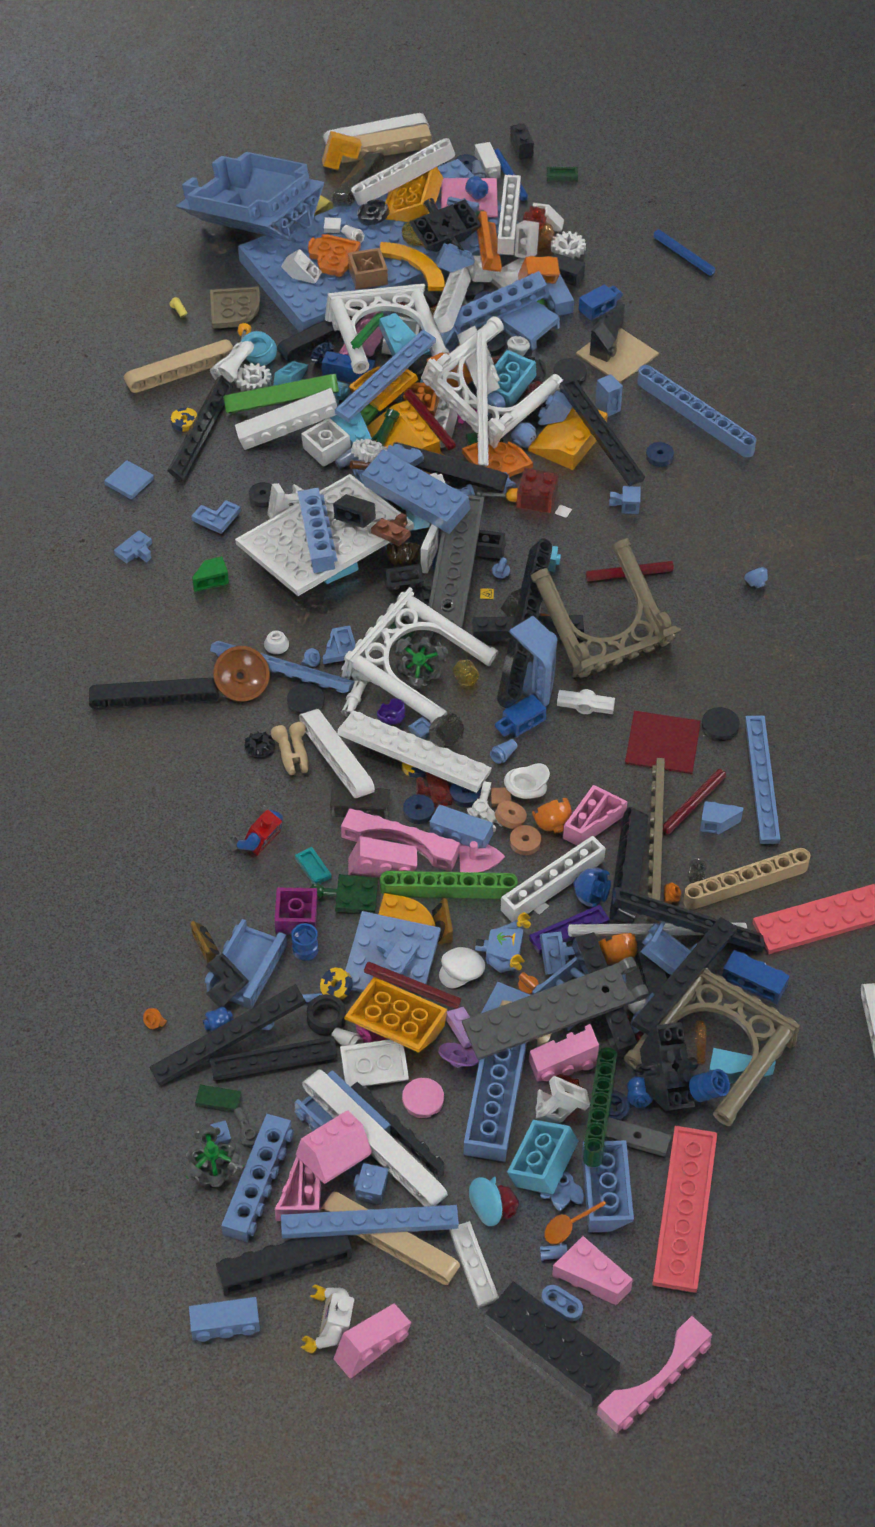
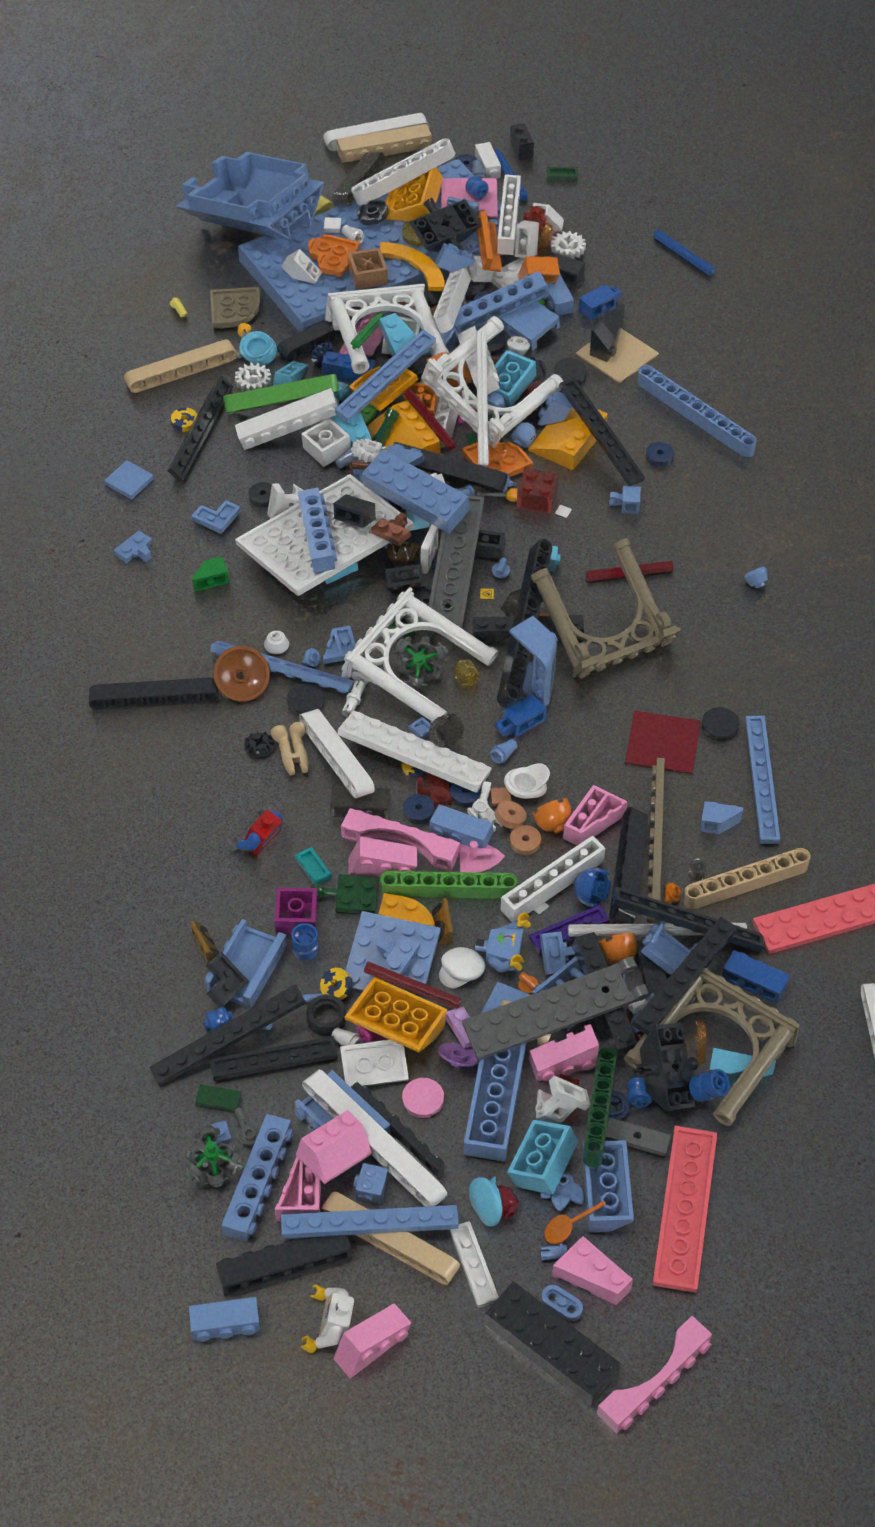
(153, 1019): orange plate -> none
(230, 364): white piece -> none
(339, 145): light orange panel -> none
(392, 713): dark purple hair -> none
(586, 701): white piece -> none
(609, 395): medium blue panel -> none
(694, 800): dark red axle -> none

